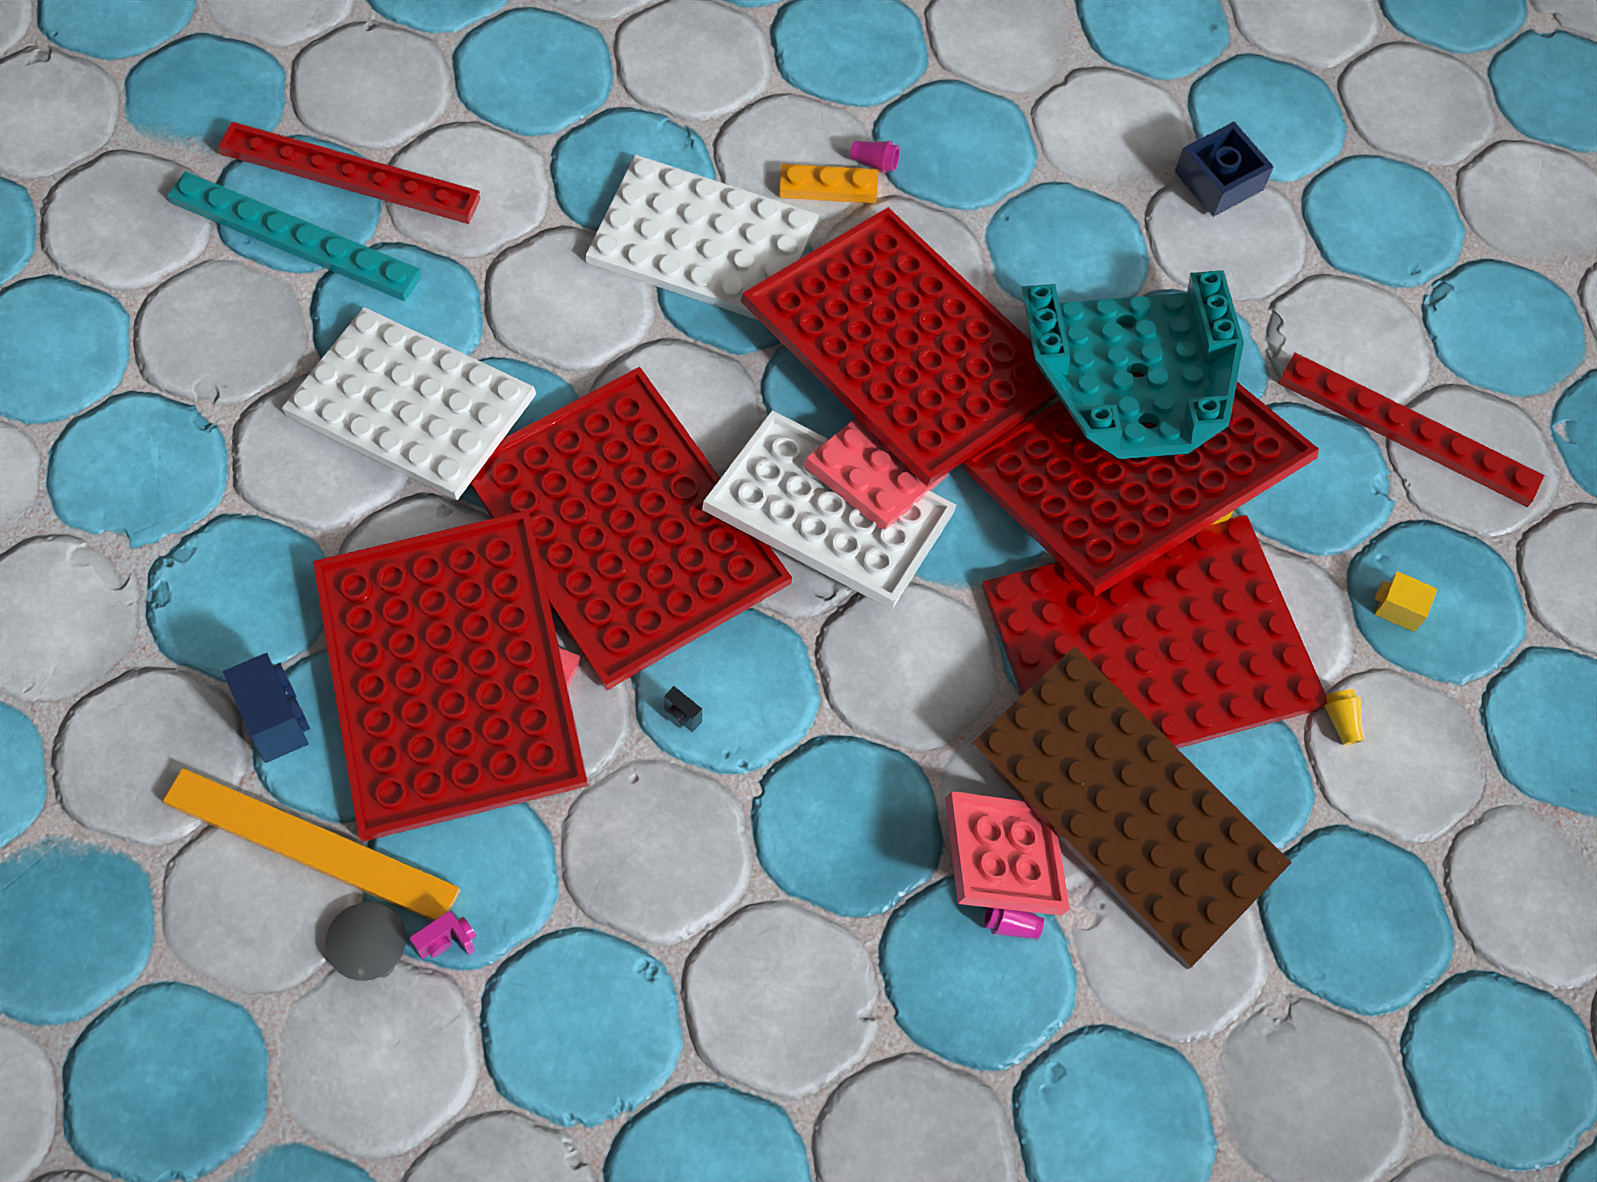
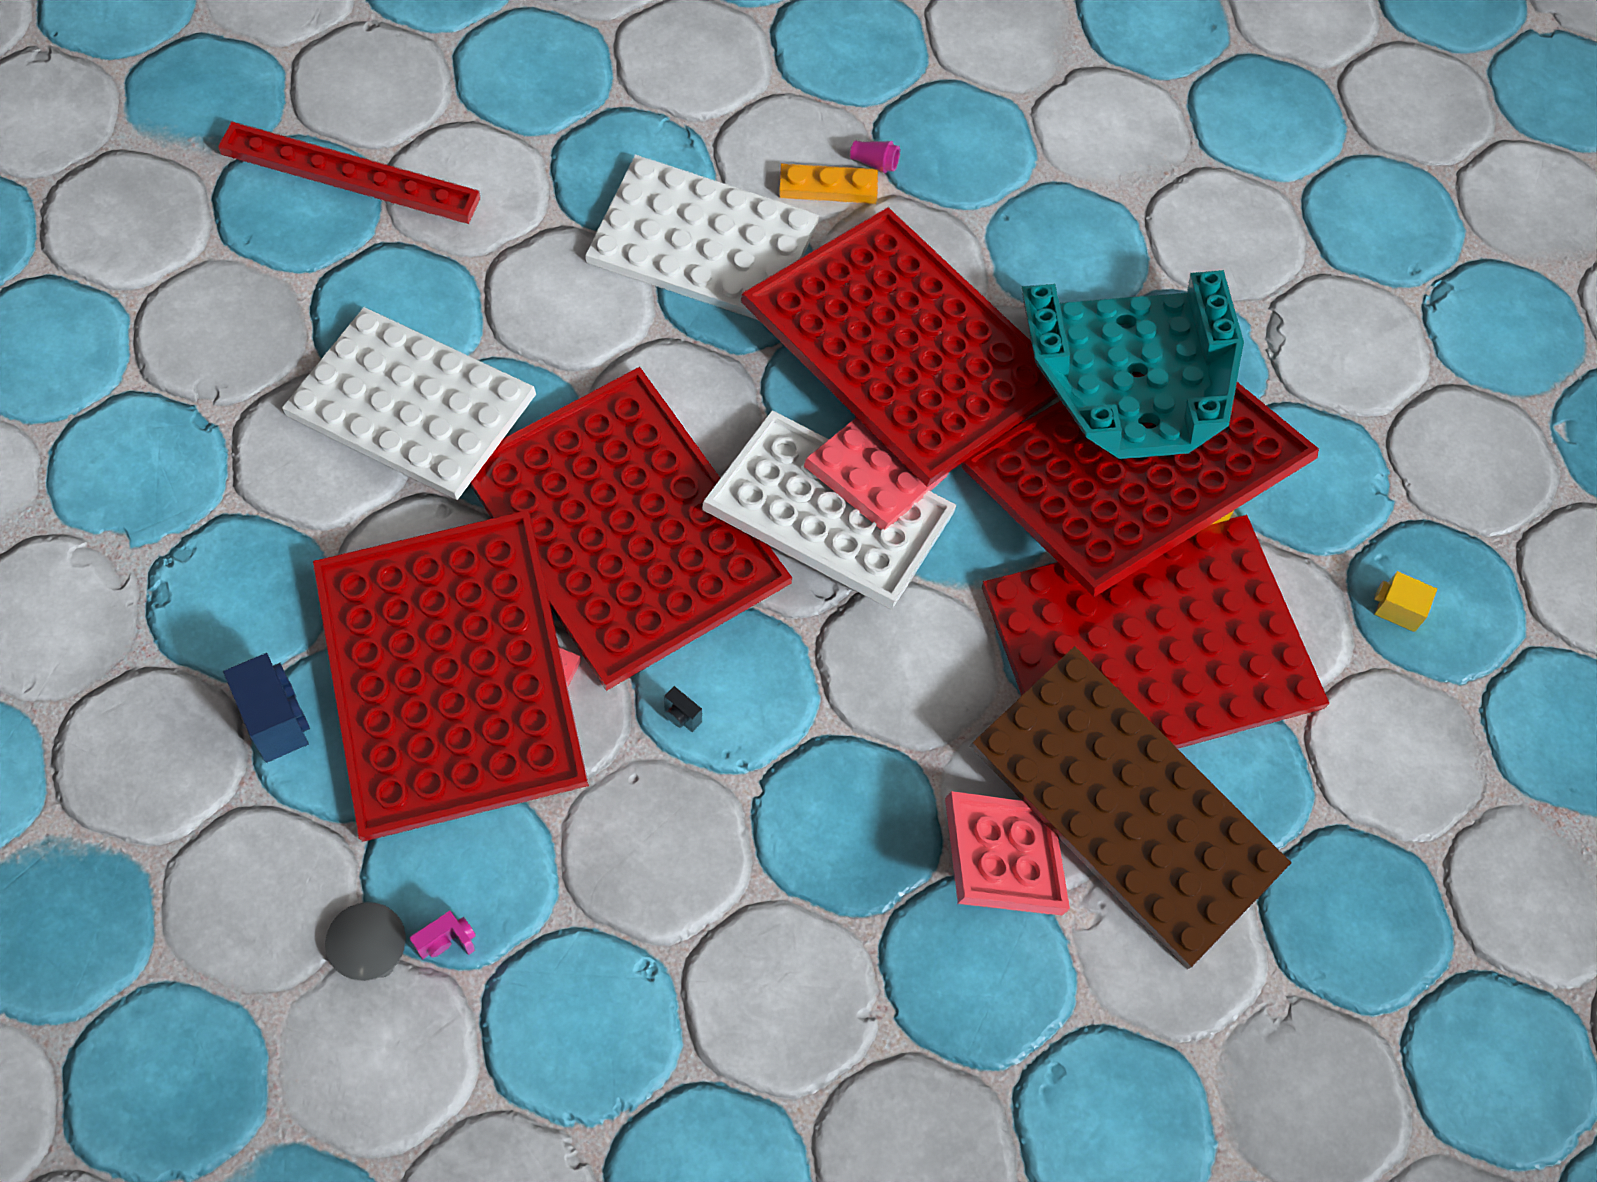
(295, 236): teal plate -> none
(311, 846): light orange tile -> none
(1013, 923): dark pink cone -> none
(1223, 168): dark blue brick -> none
(1346, 715): yellow cone -> none
(1412, 430): red plate -> none

